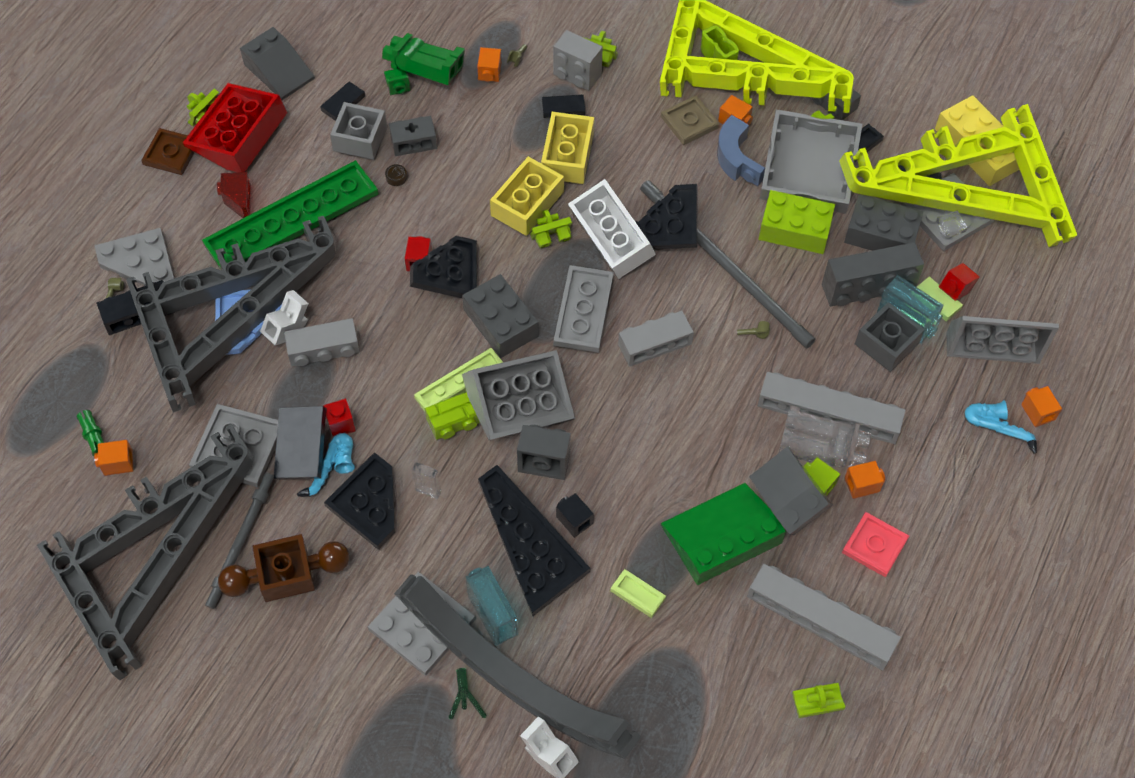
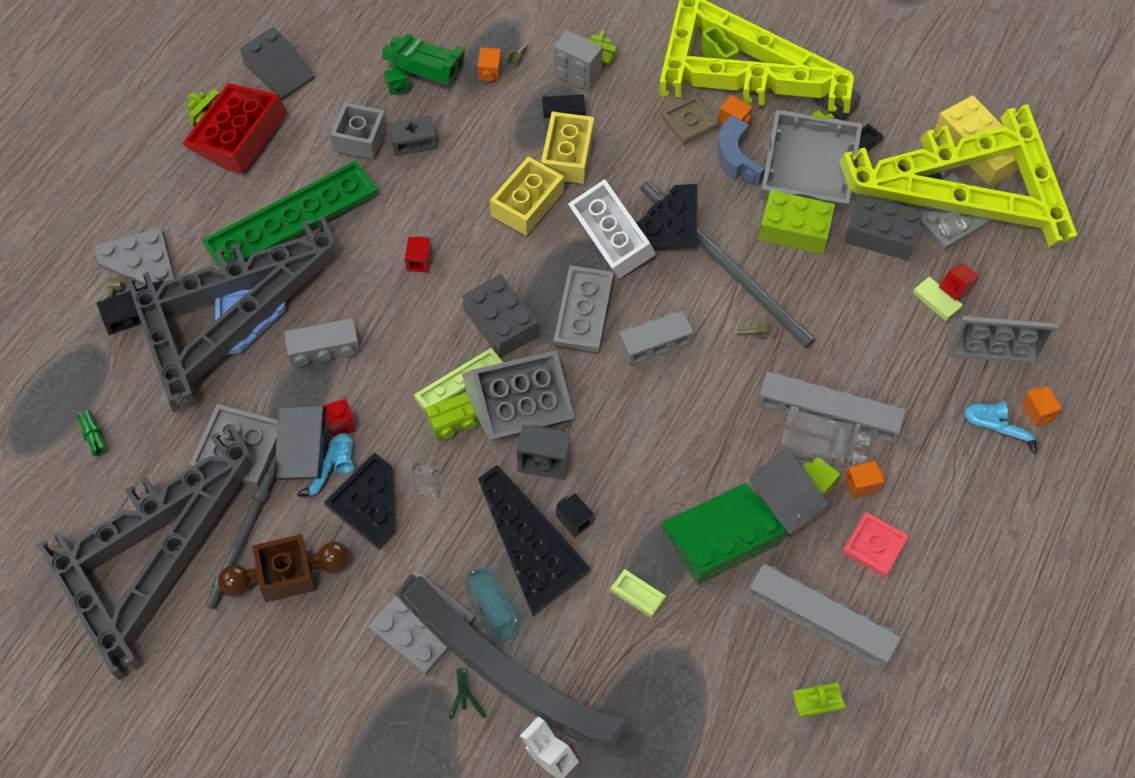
(114, 457): orange brick -> none
(168, 152): reddish brown tile -> none
(236, 192): clear red slope -> none
(287, 318): white brick -> none
(348, 93): black tile -> none
(396, 175): dark brown tile -> none
(448, 268): black plate -> none
(542, 232): lime hips -> none
(869, 273): dark grey brick -> none
(889, 336): dark grey brick -> none
(914, 304): clear light blue brick -> none

